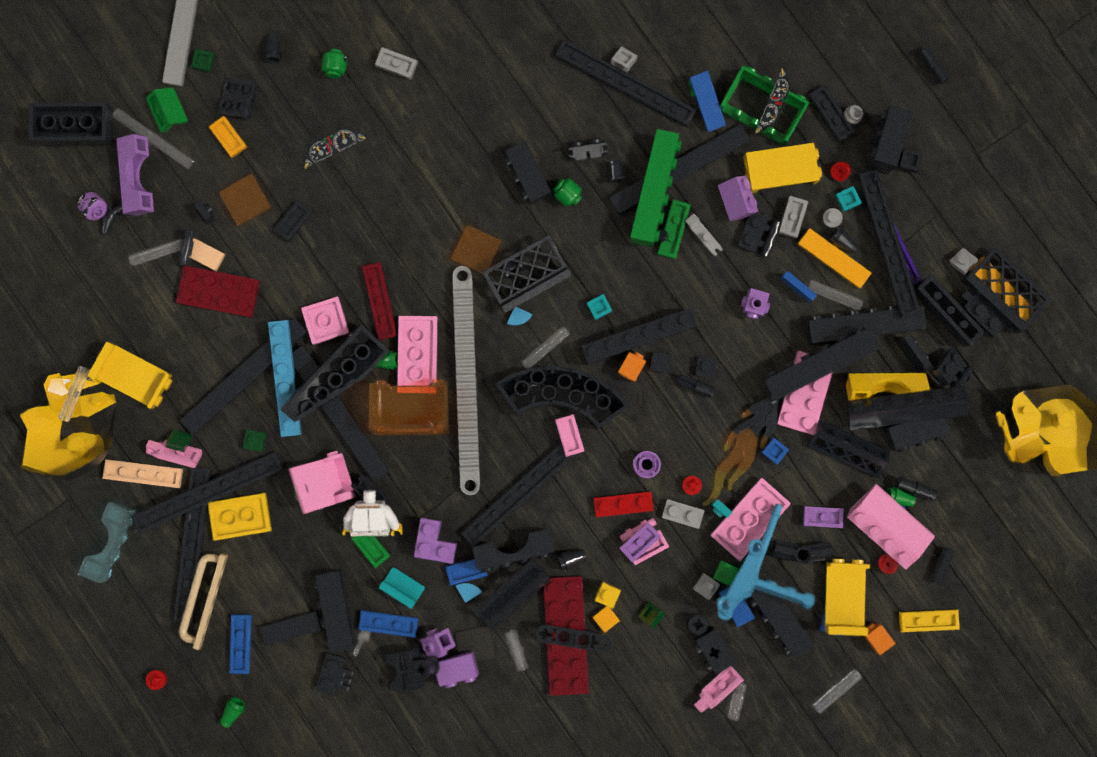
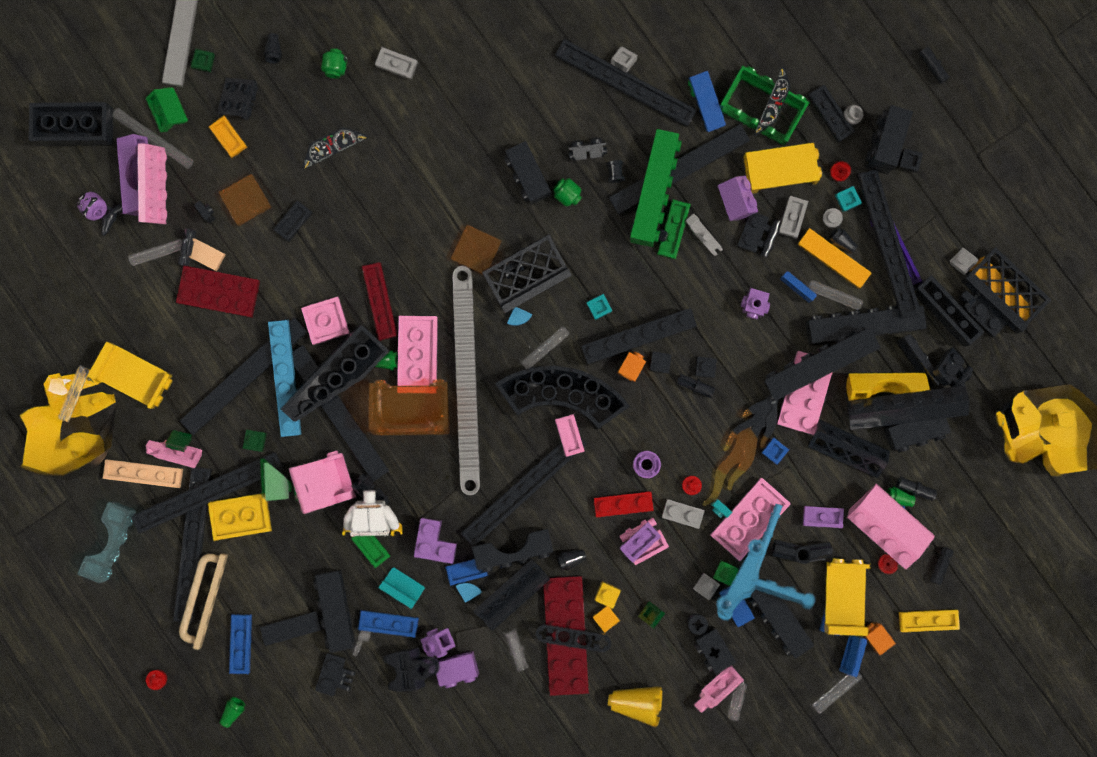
(152, 184): none -> bright pink plate
(273, 482): none -> slope
(638, 703): none -> yellow cone
(853, 655): none -> blue tile

